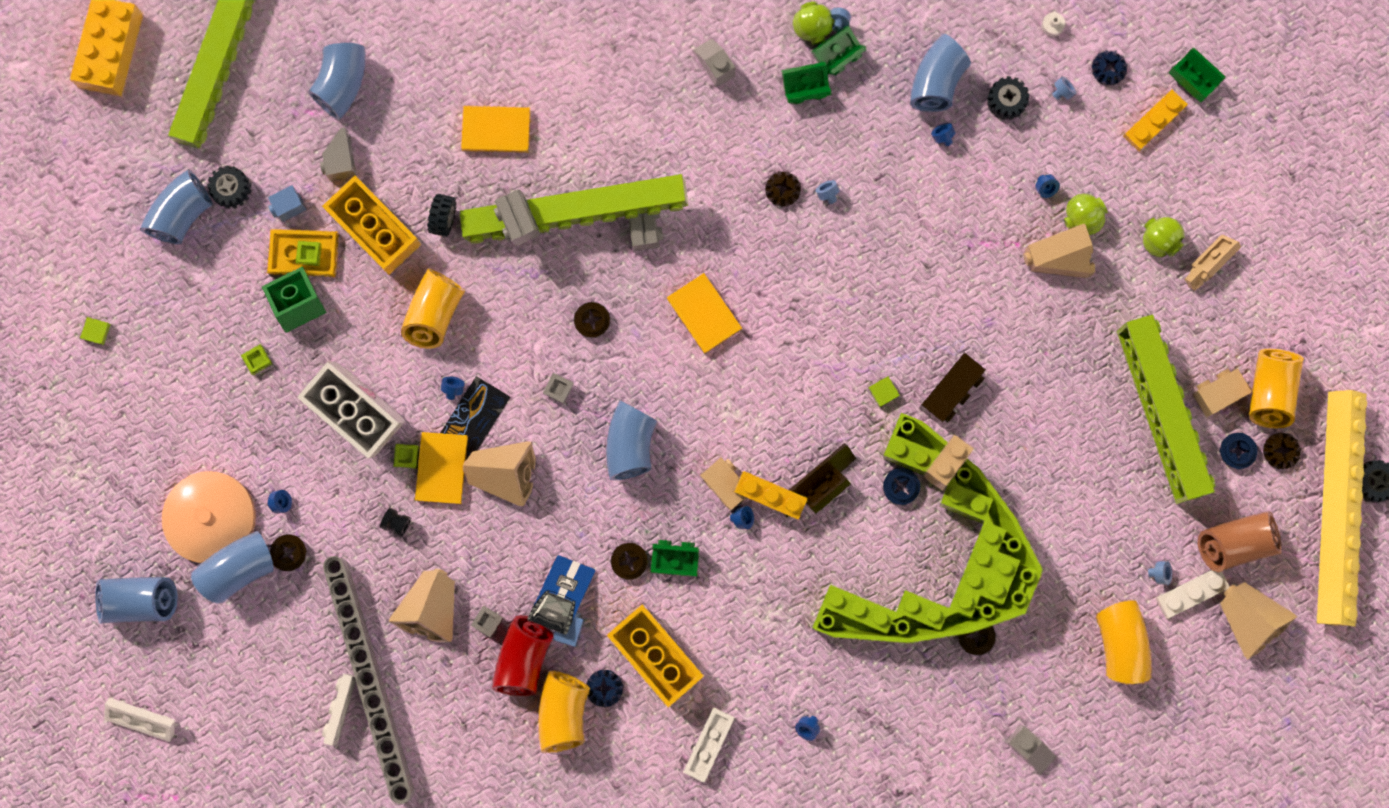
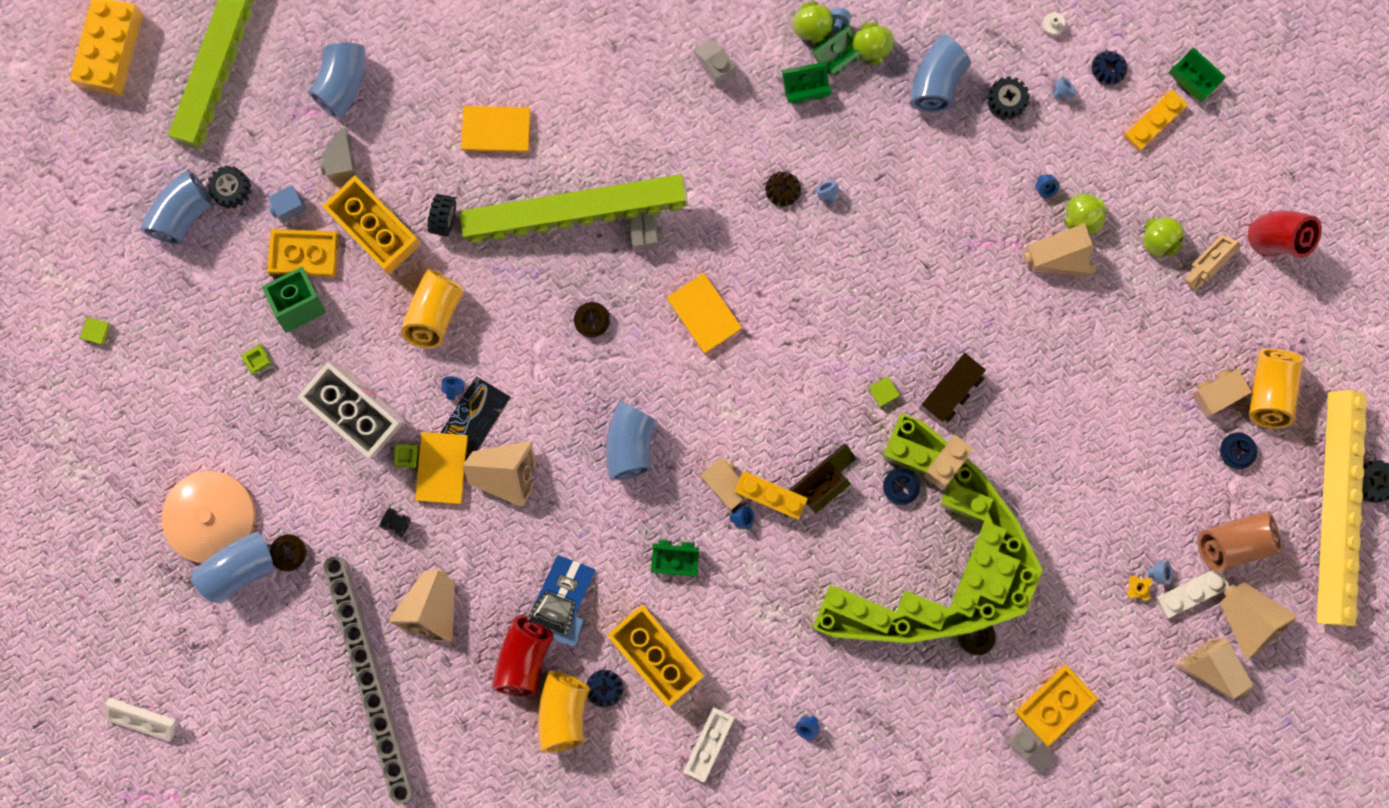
(135, 599): medium blue brick -> none
(279, 501): blue tile -> none
(308, 253): lime tile -> none
(338, 709): white plate -> none
(487, 621): light grey plate -> none
(516, 217): light grey brick -> none
(558, 388): light grey plate -> none
(618, 558): dark brown gear -> none
(873, 42): none -> lime plant
(943, 134): blue tile -> none
(1056, 705): none -> yellow tile
(1125, 643): yellow brick -> none
(1133, 590): none -> yellow plate
(1165, 409): lime brick -> none
(1218, 668): none -> tan slope
(1276, 459): dark brown gear -> none
(1285, 233): none -> red brick

